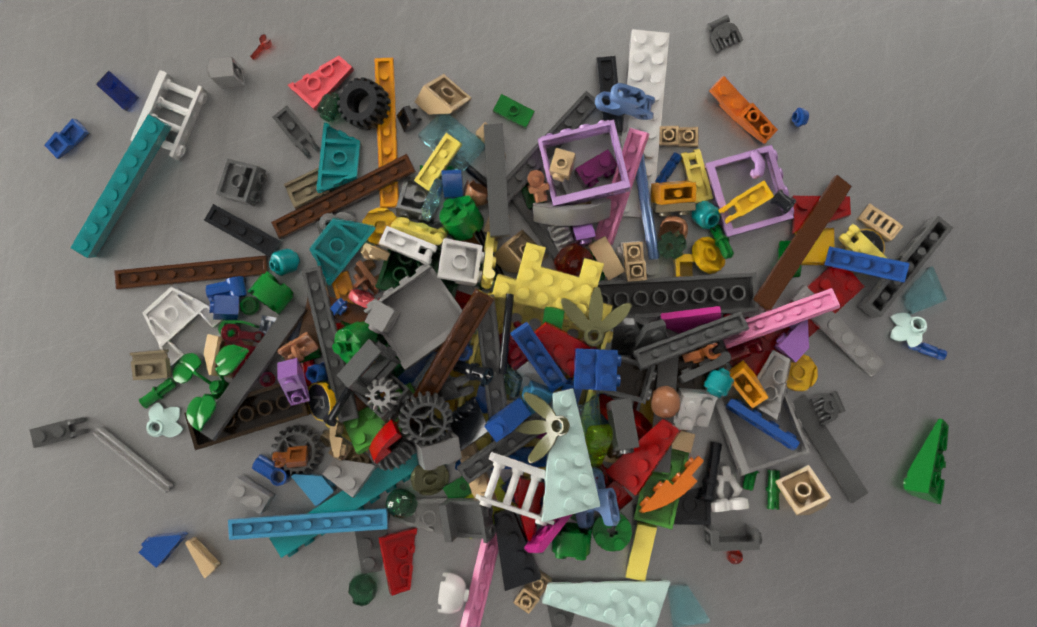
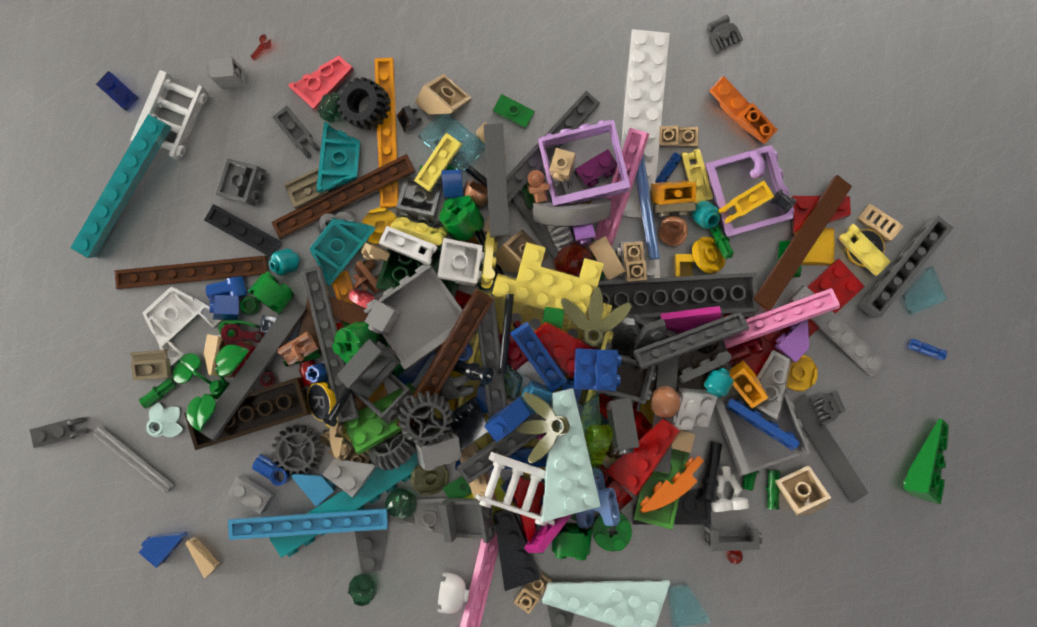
(64, 141): blue slope -> none
(293, 381): medium lavender slope -> none
(294, 457): dark orange plate -> none
(339, 307): blue plate -> none
(379, 387): light grey gear -> none
(383, 440): red slope -> none
(397, 557): red wing -> none
(432, 200): clear light blue plate -> none
(606, 79): black plate -> none
(628, 101): medium blue piece -> none
(641, 551): light yellow tile -> none
(678, 242): clear green brick -> none
(698, 355): dark orange plate -> none
(800, 117): blue plate -> none
(867, 264): blue plate -> none
(905, 328): light aqua plate -> none

